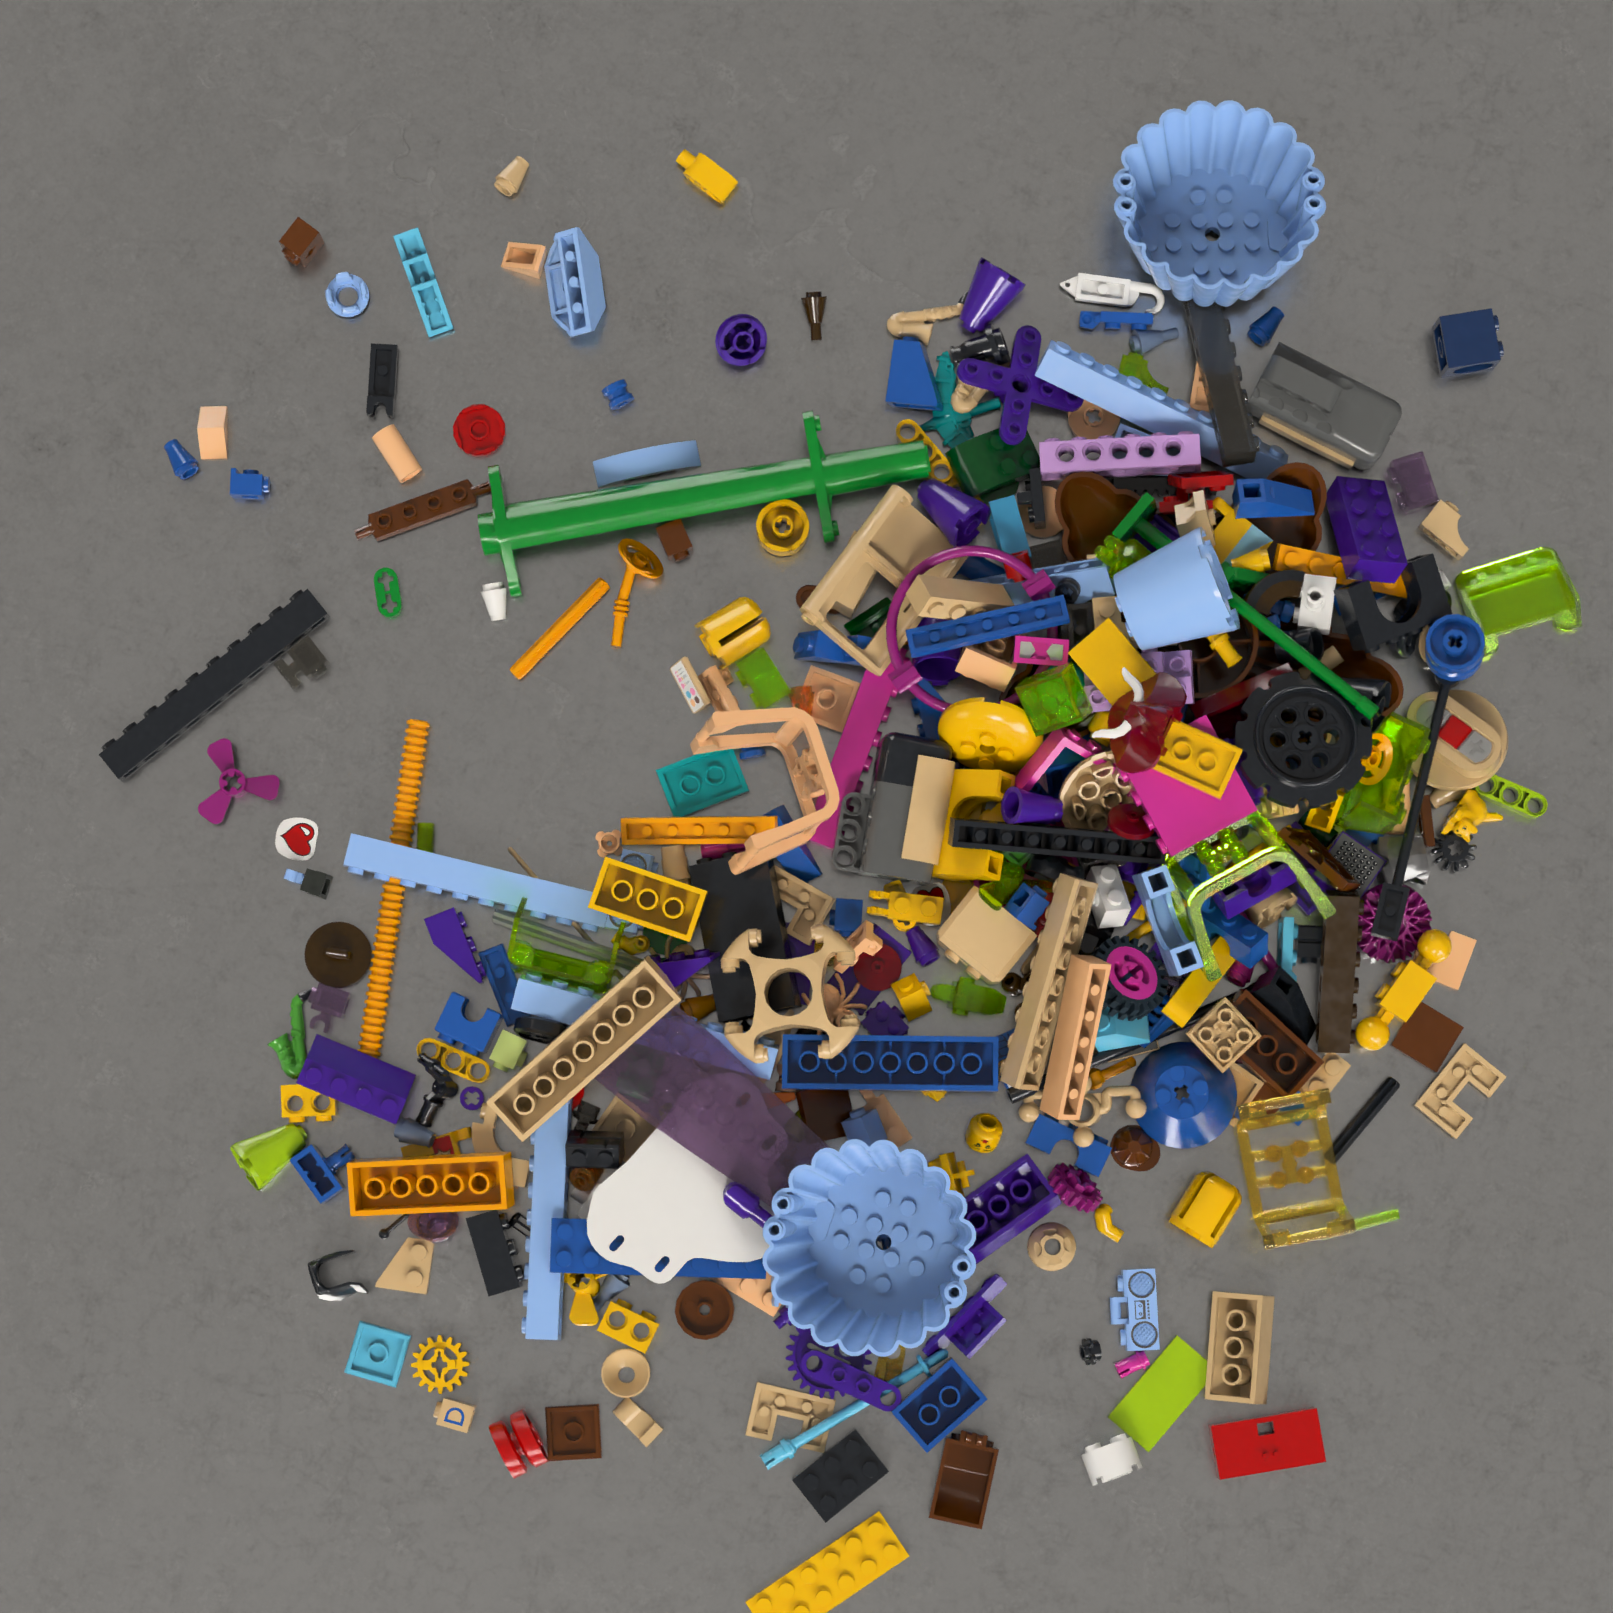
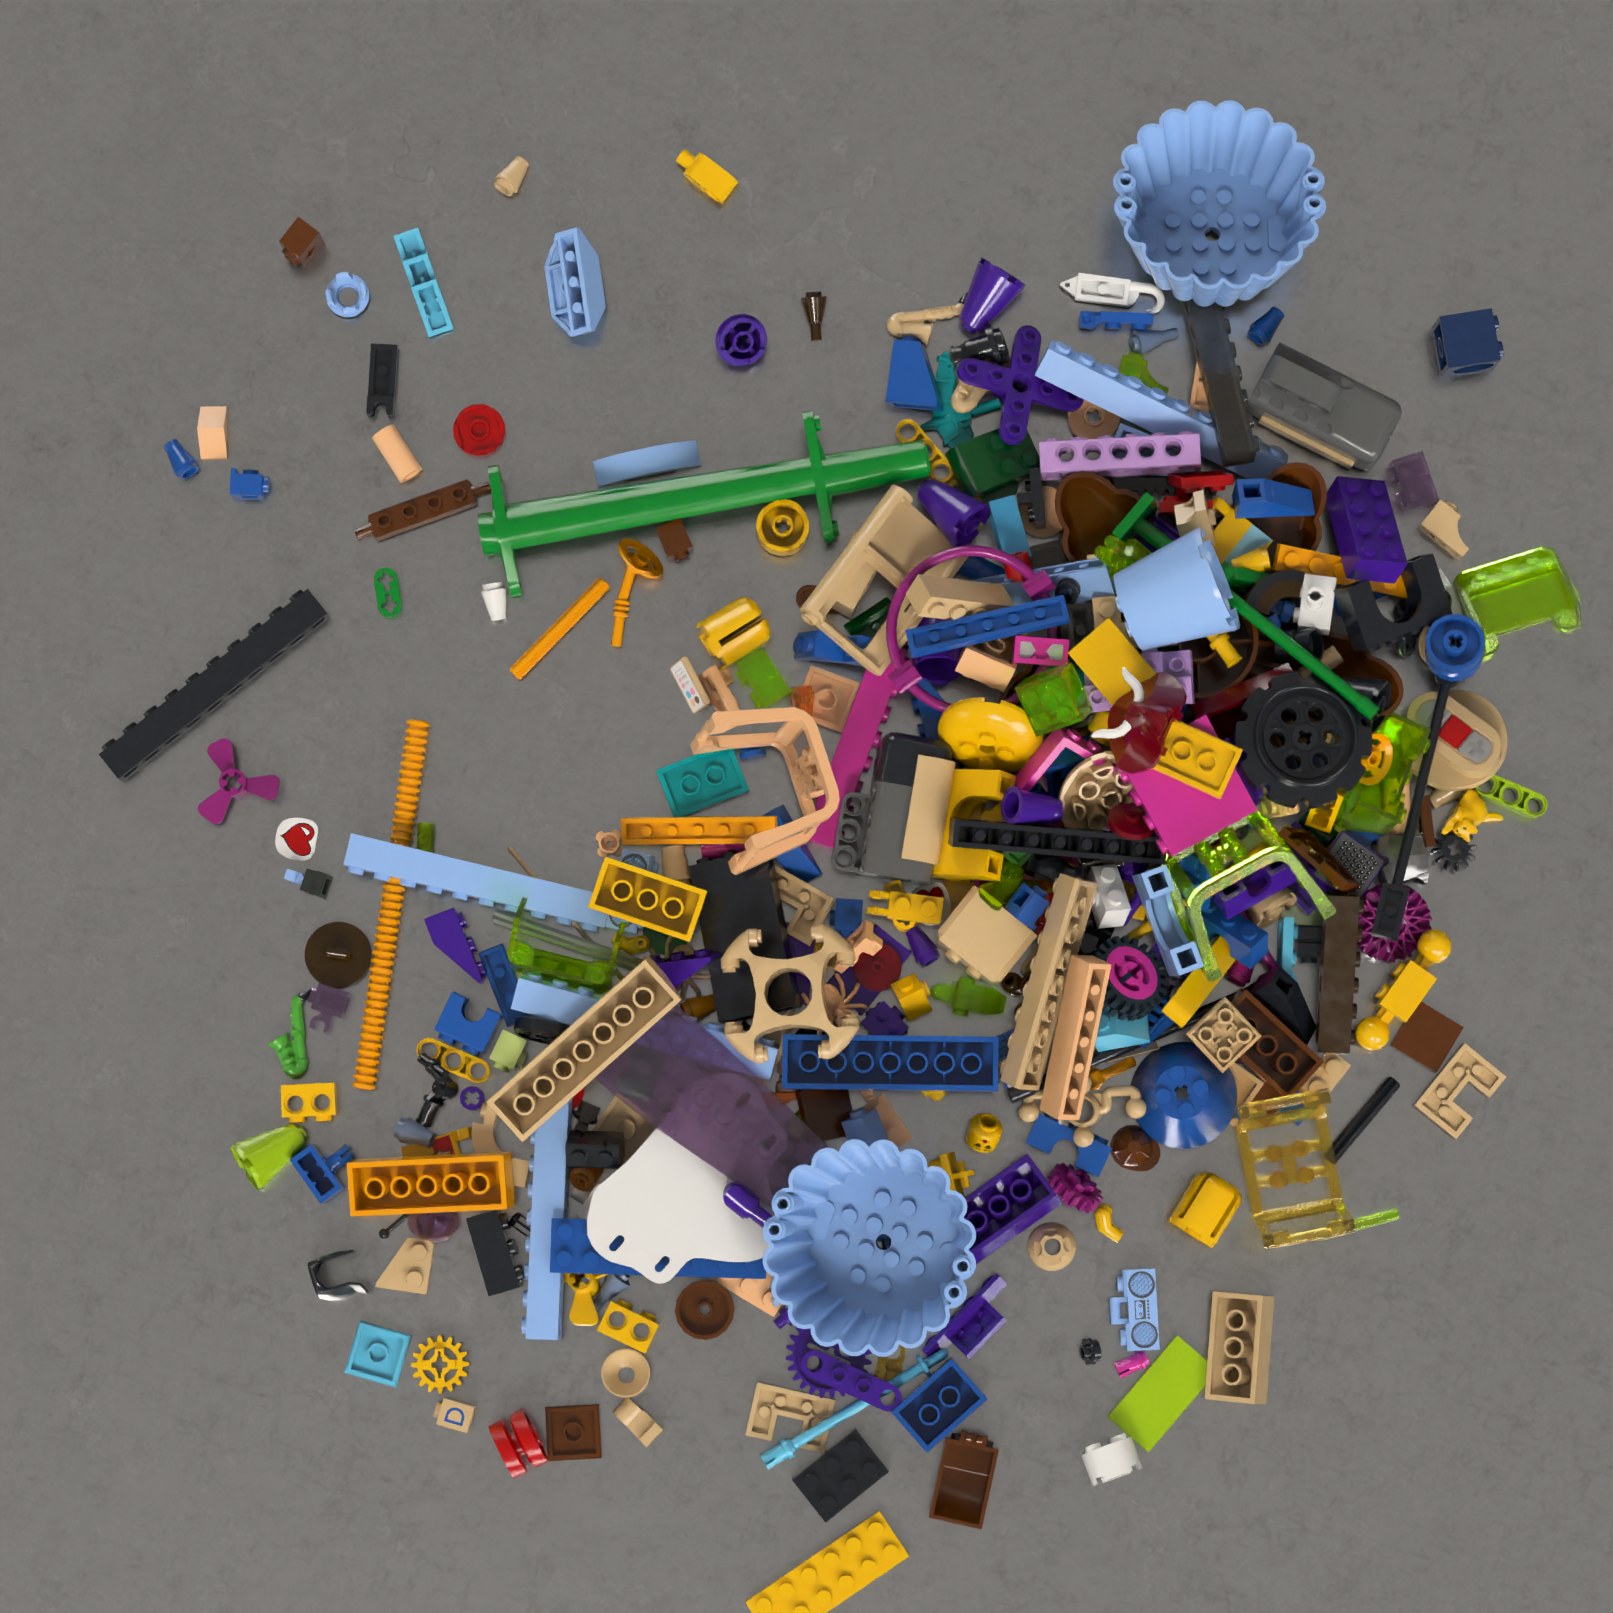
(306, 659): clear smoke brick -> none
(356, 1079): dark purple slope -> none
(525, 258): light nougat slope -> none
(617, 394): blue wheel -> none
(1266, 1443): red brick -> none
(1452, 969): light nougat tile -> none

